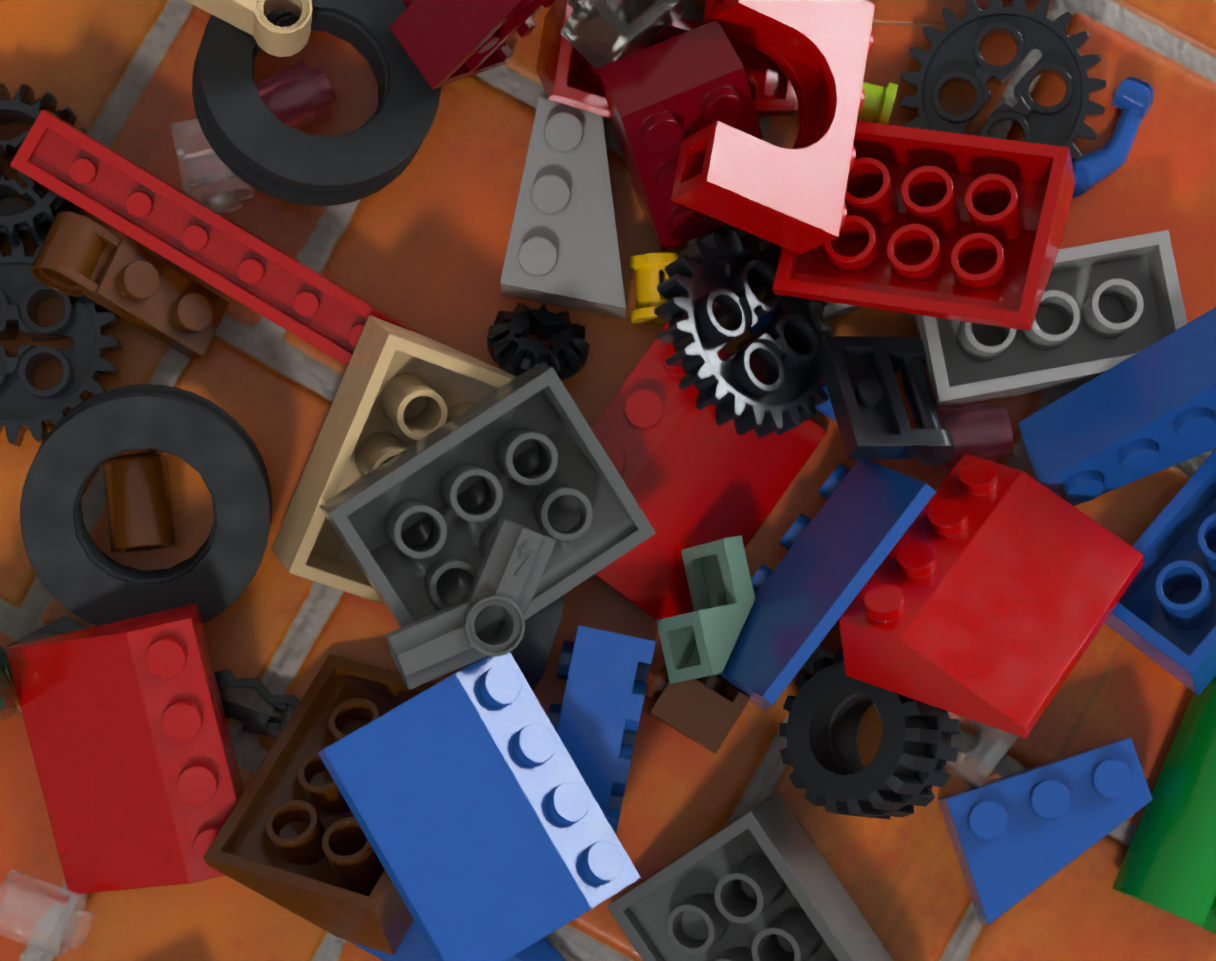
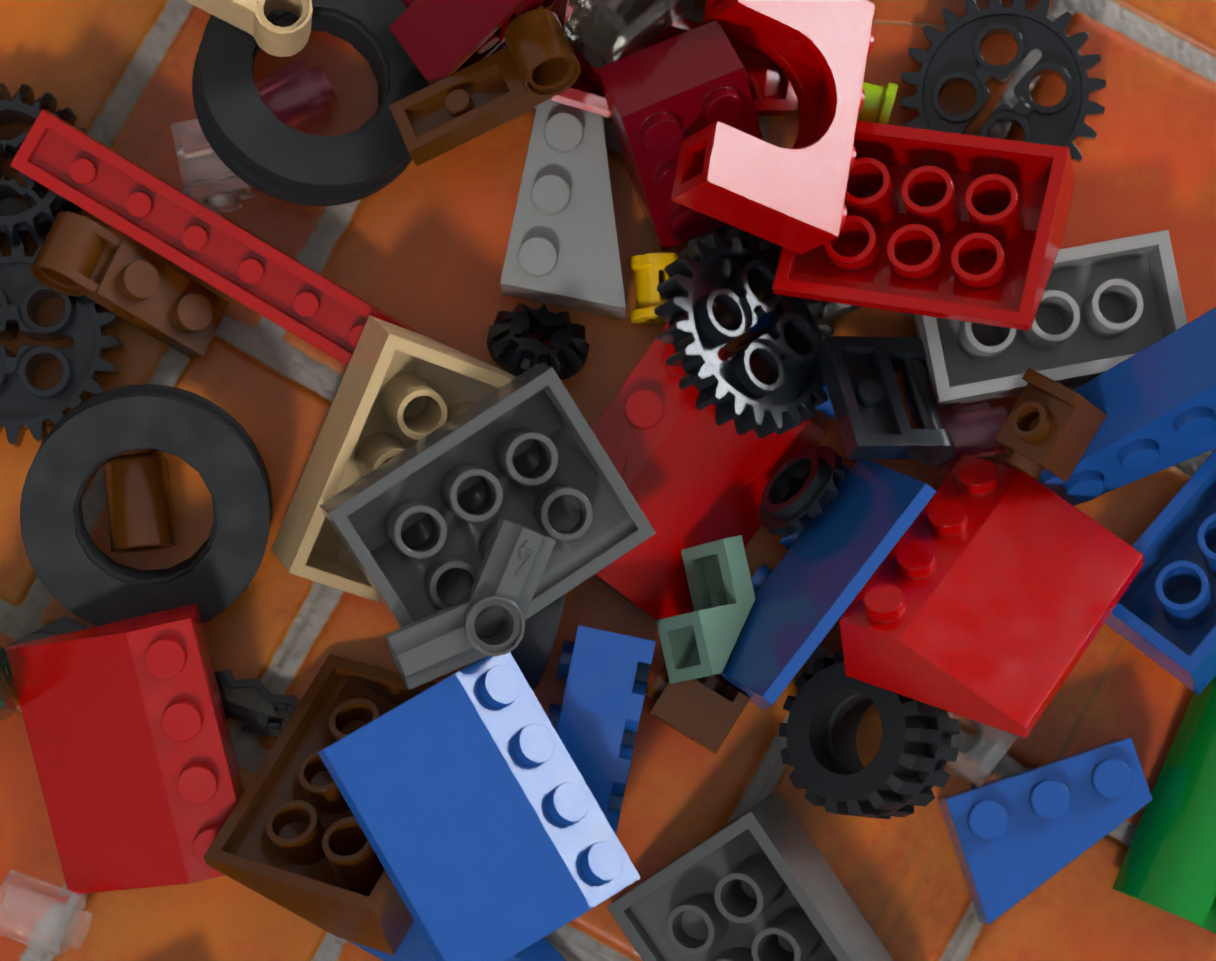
(491, 91): none -> reddish brown plate
(801, 490): none -> black gear
(1048, 428): none -> reddish brown brick
(1134, 100): blue piece -> none

